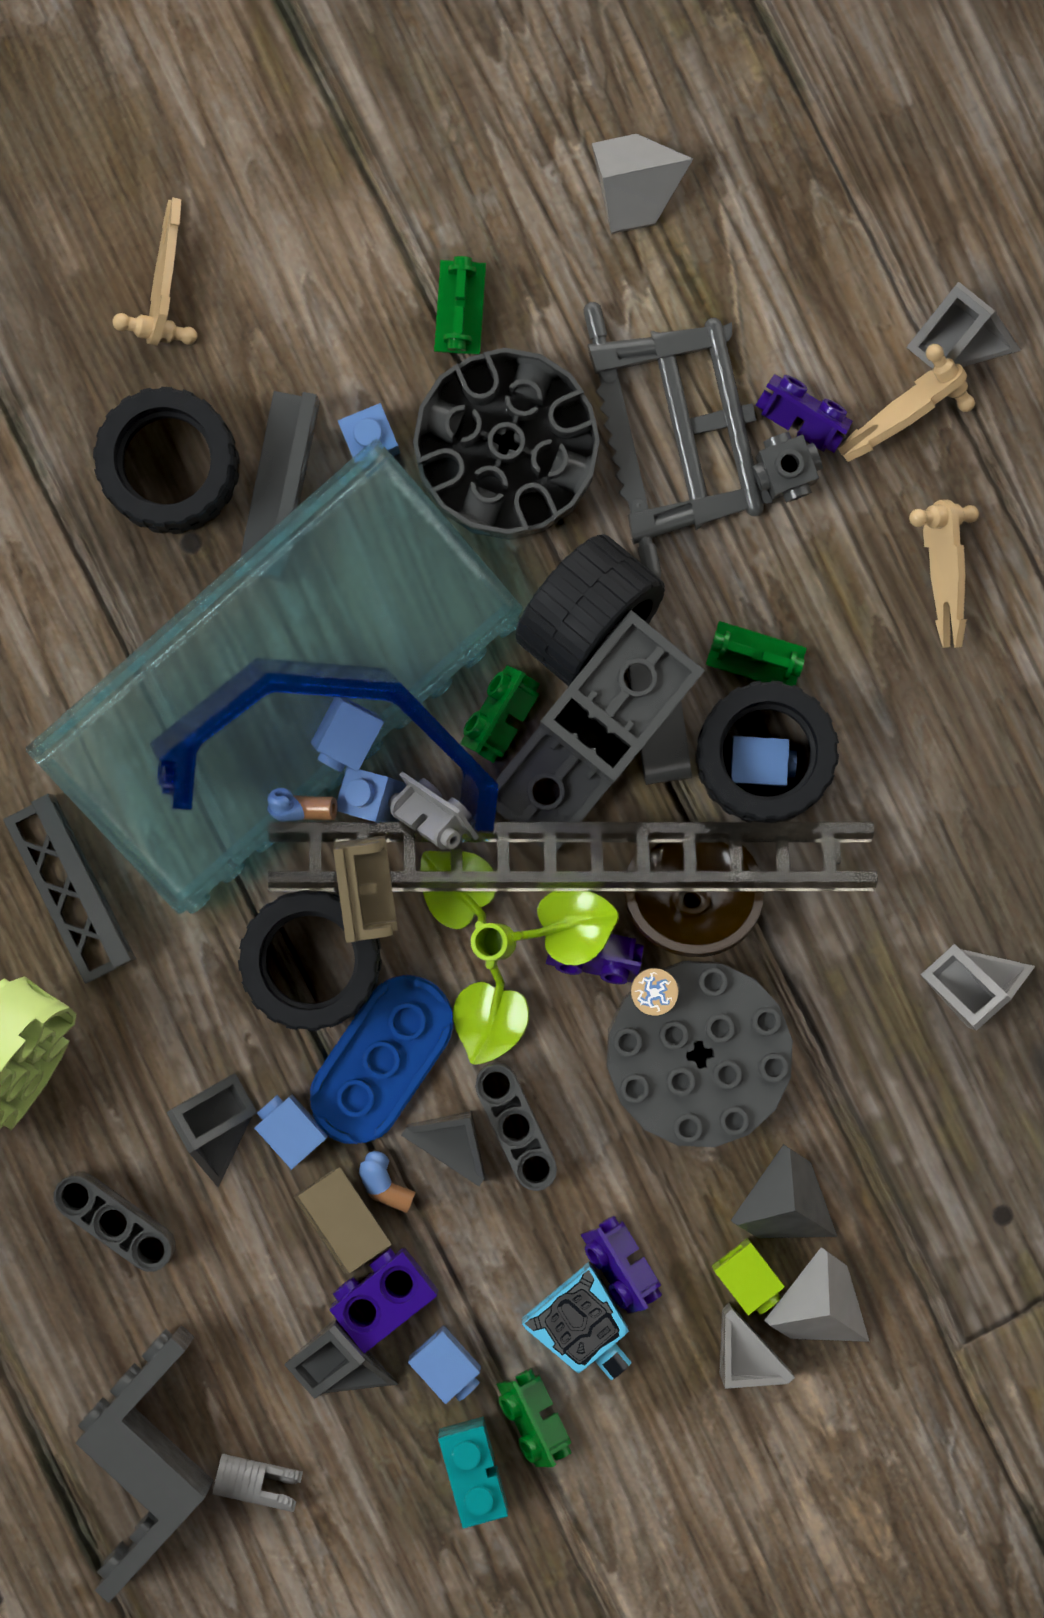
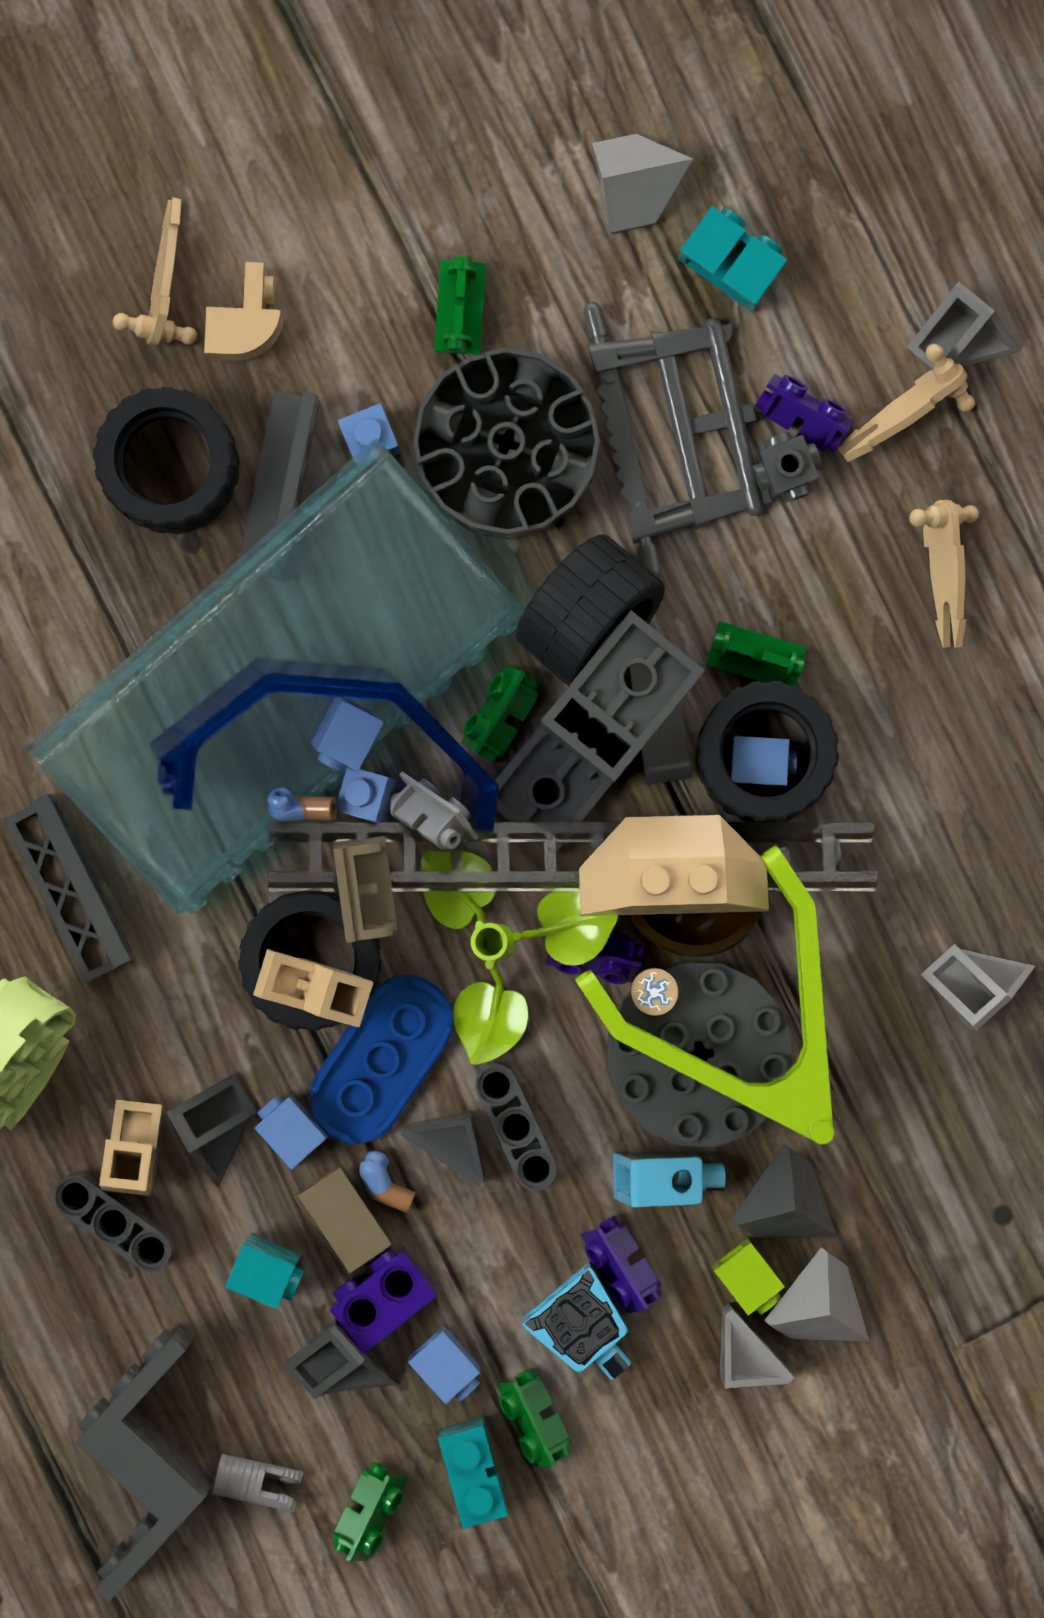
(132, 1150): none -> tan brick
(249, 330): none -> tan brick
(265, 1272): none -> teal piece
(313, 988): none -> tan brick
(361, 1532): none -> green hinge
(646, 1178): none -> medium azure torso
(673, 869): none -> tan wedge
(732, 258): none -> teal piece
(803, 1093): none -> lime piece

